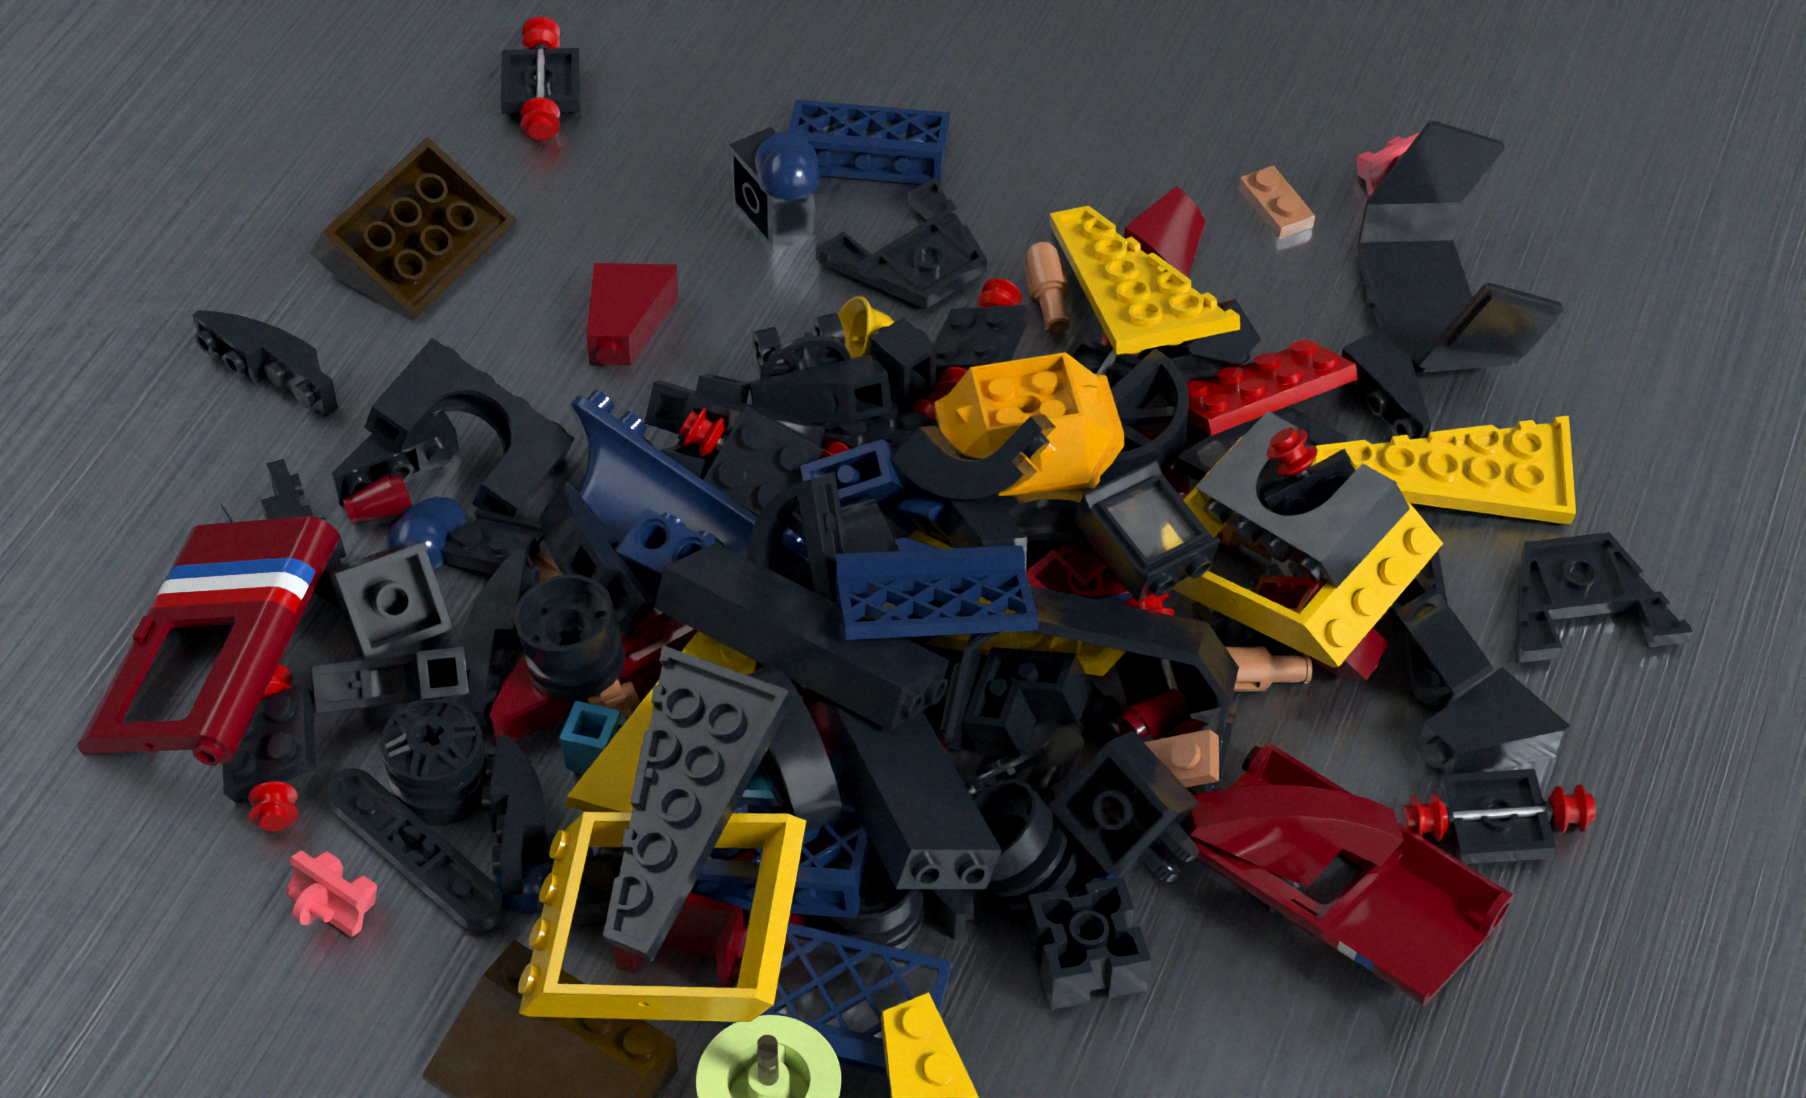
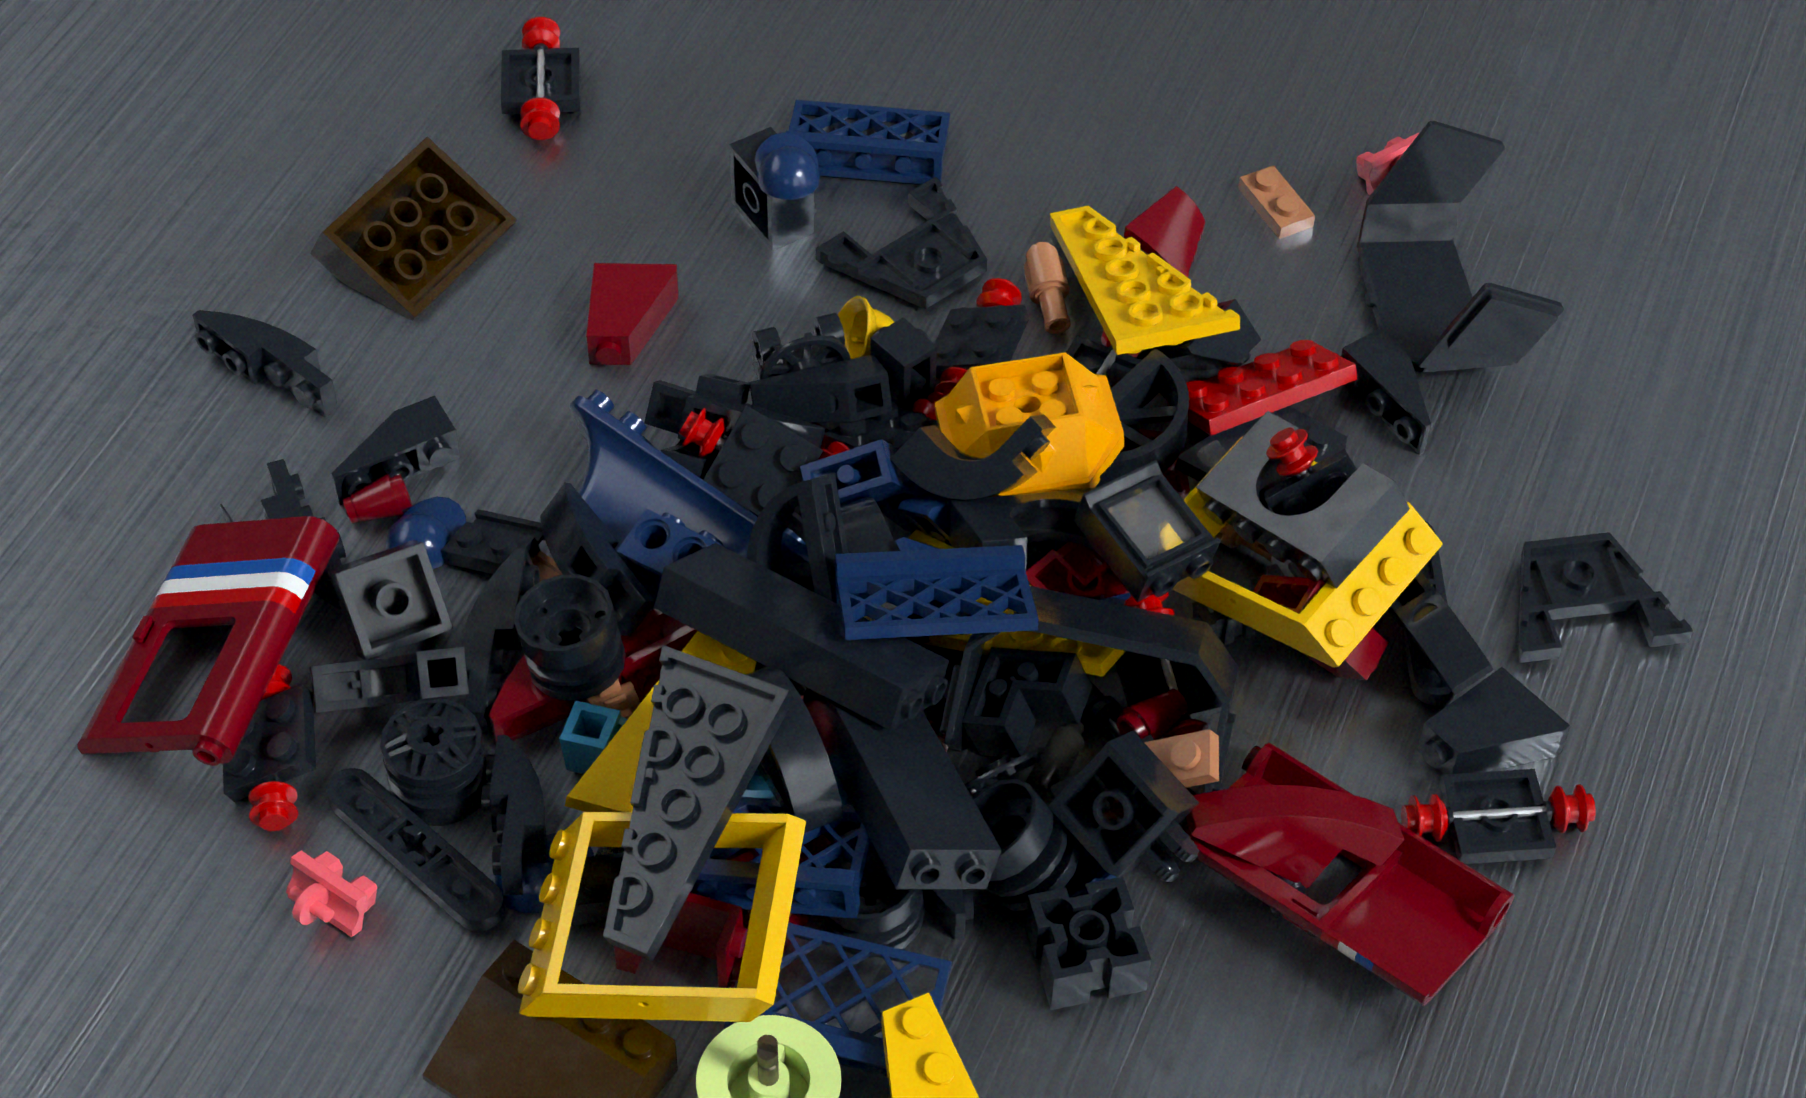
(443, 383): black arch -> none
(1261, 669): nougat arm -> none
(1479, 468): yellow wing -> none

